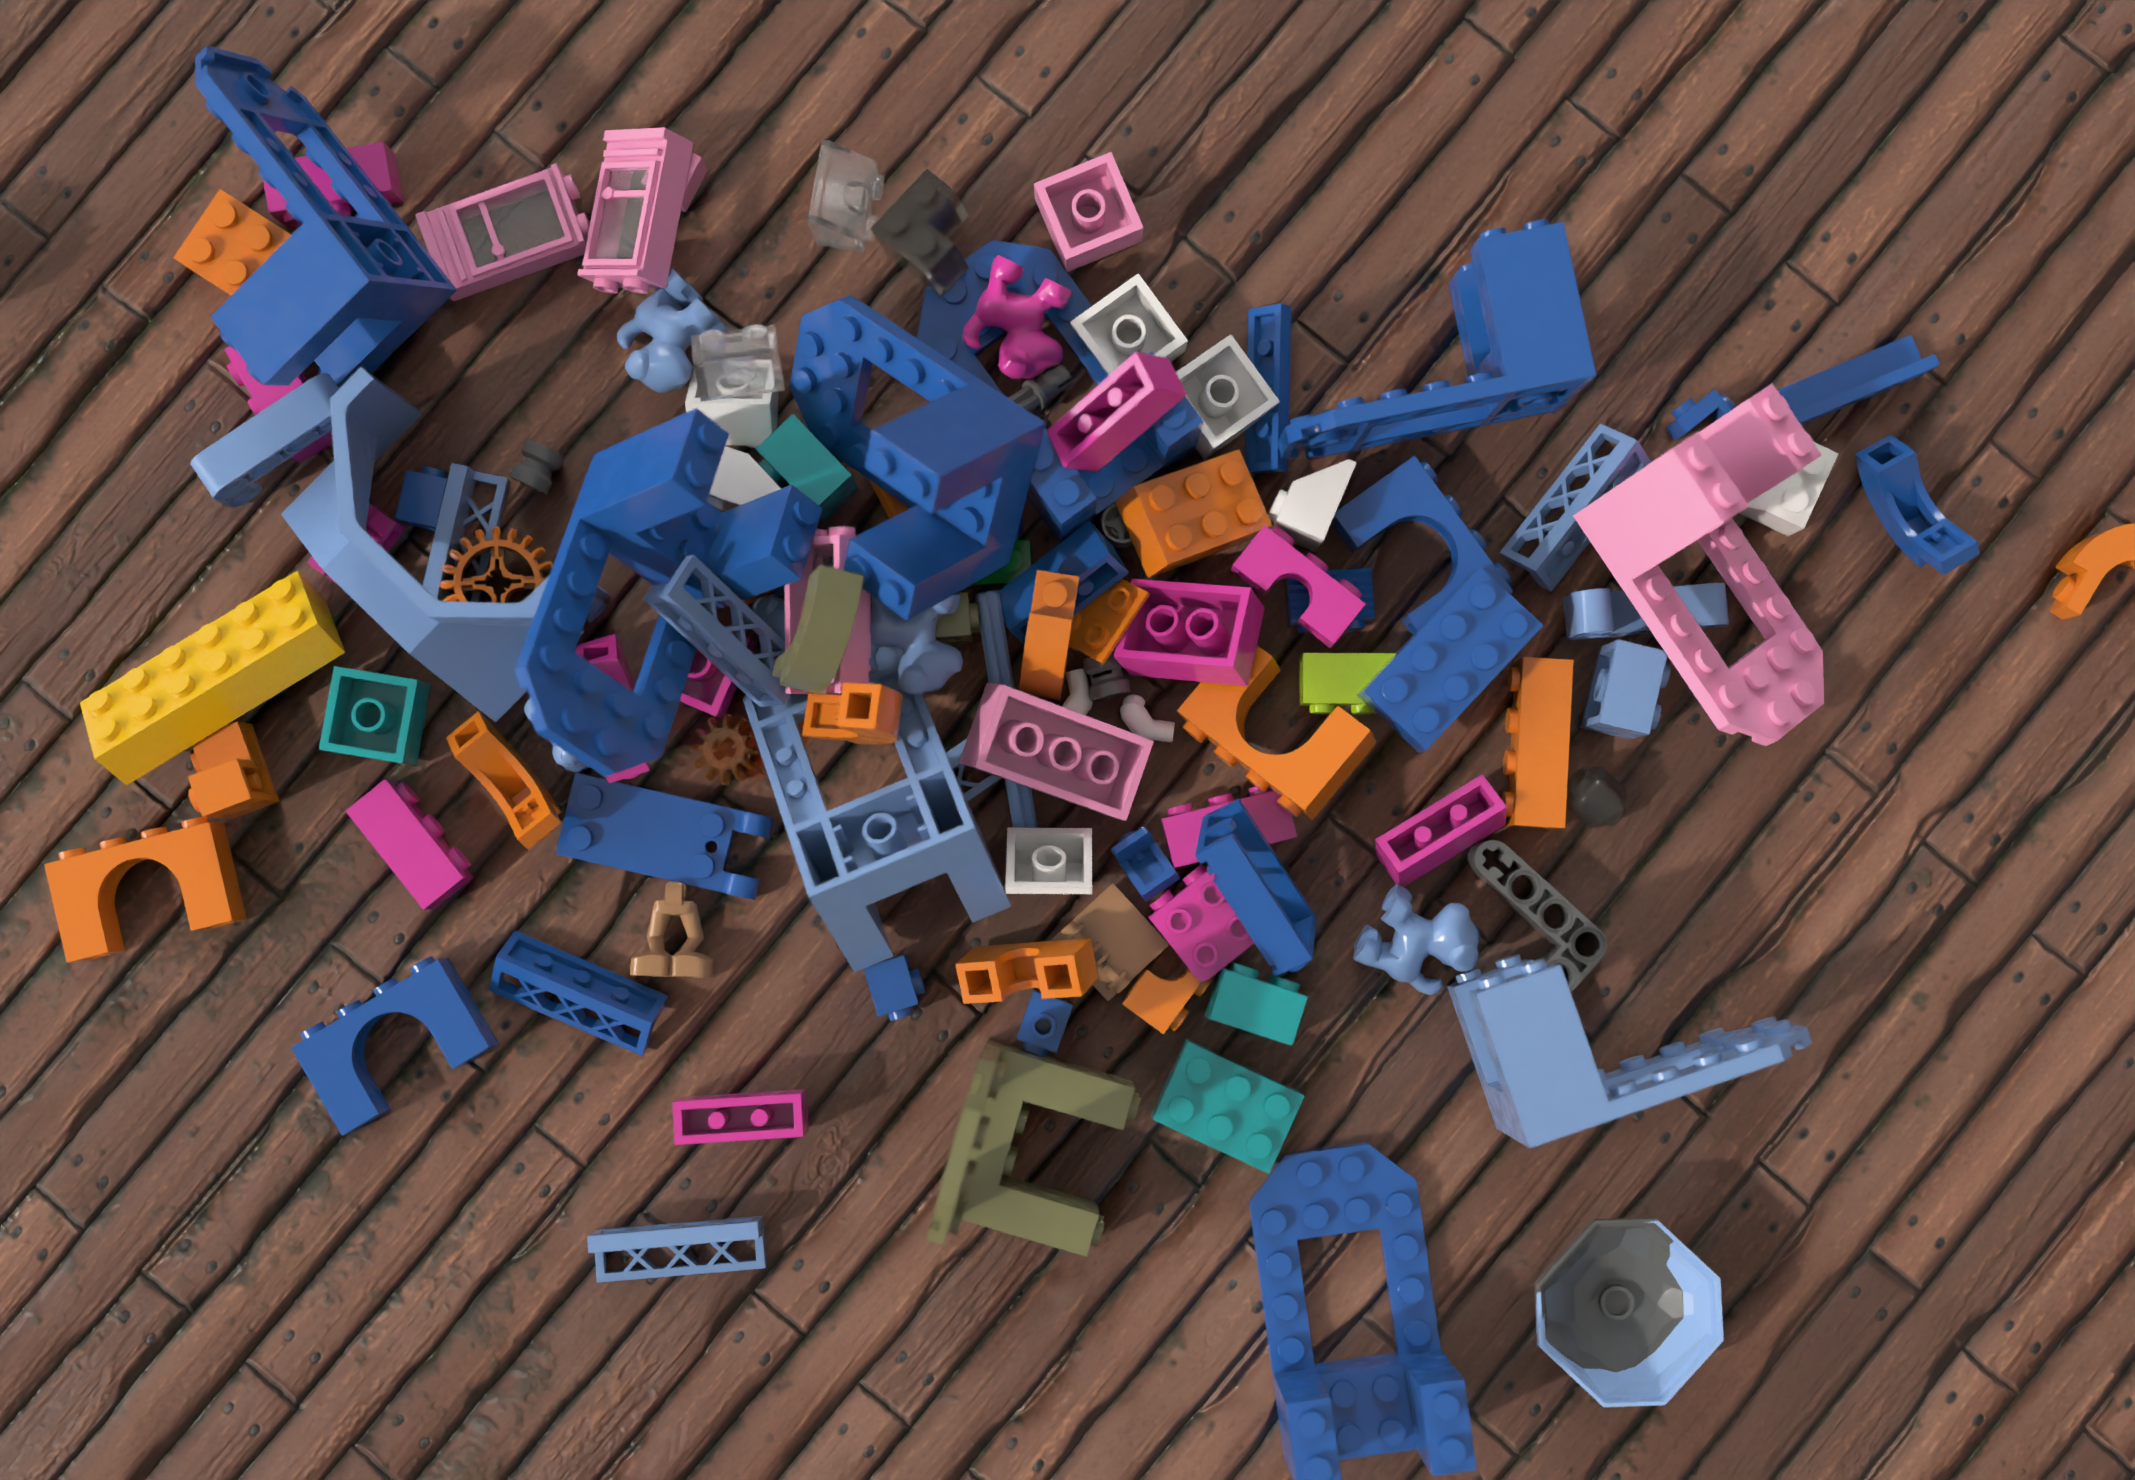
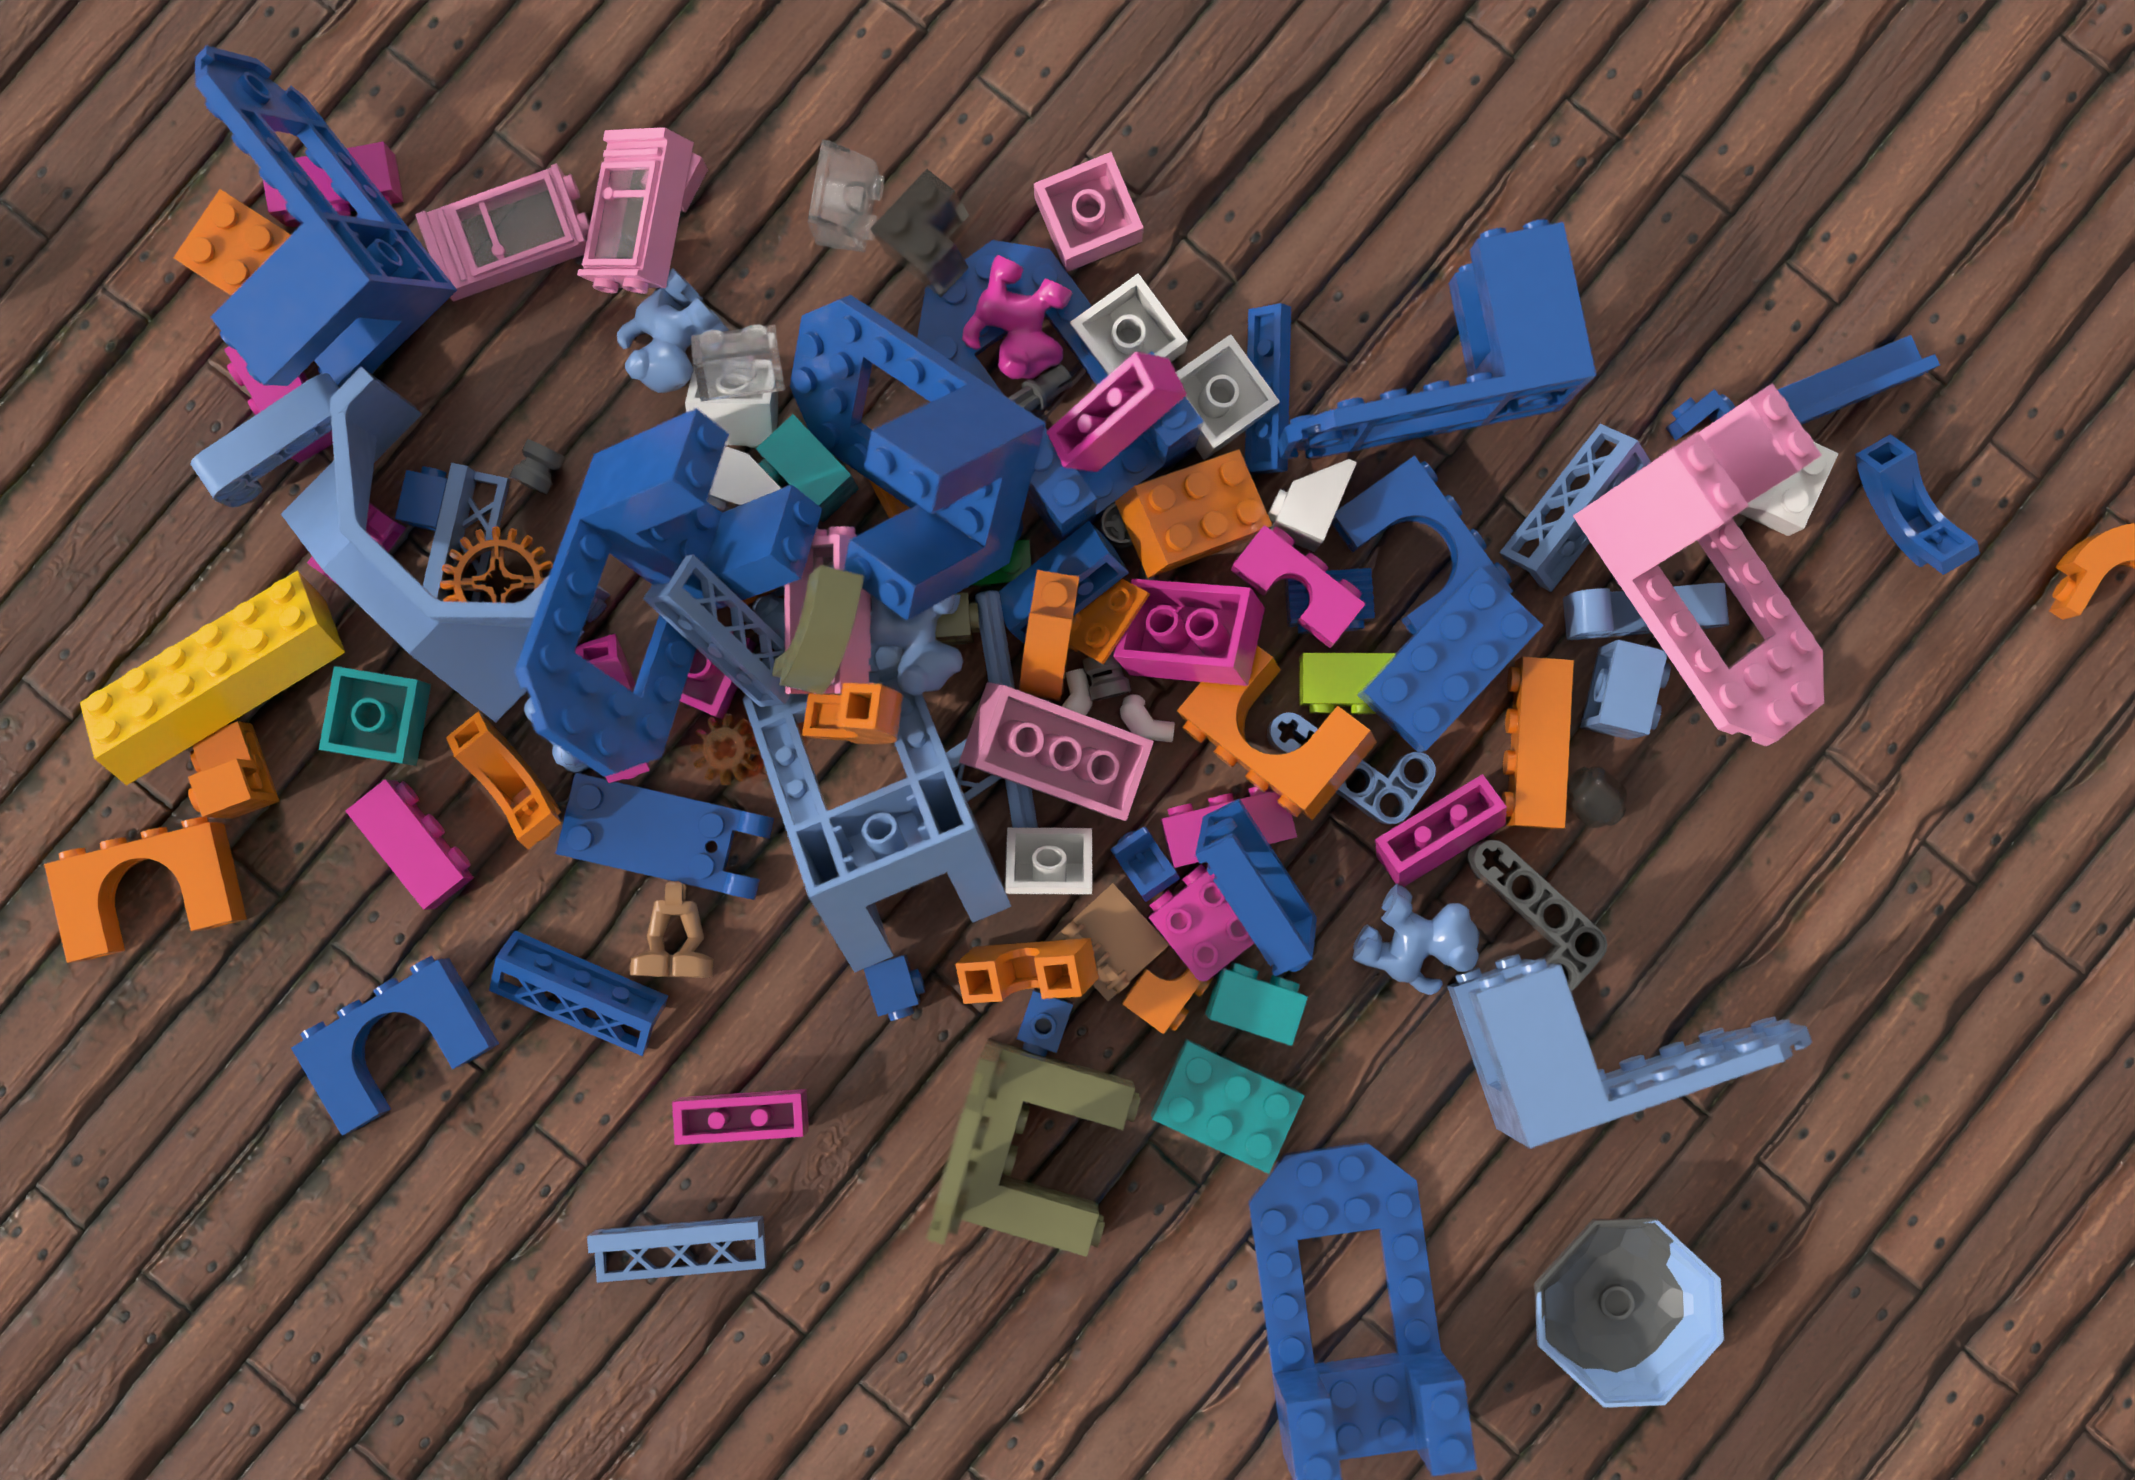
(1376, 783): none -> medium blue beam

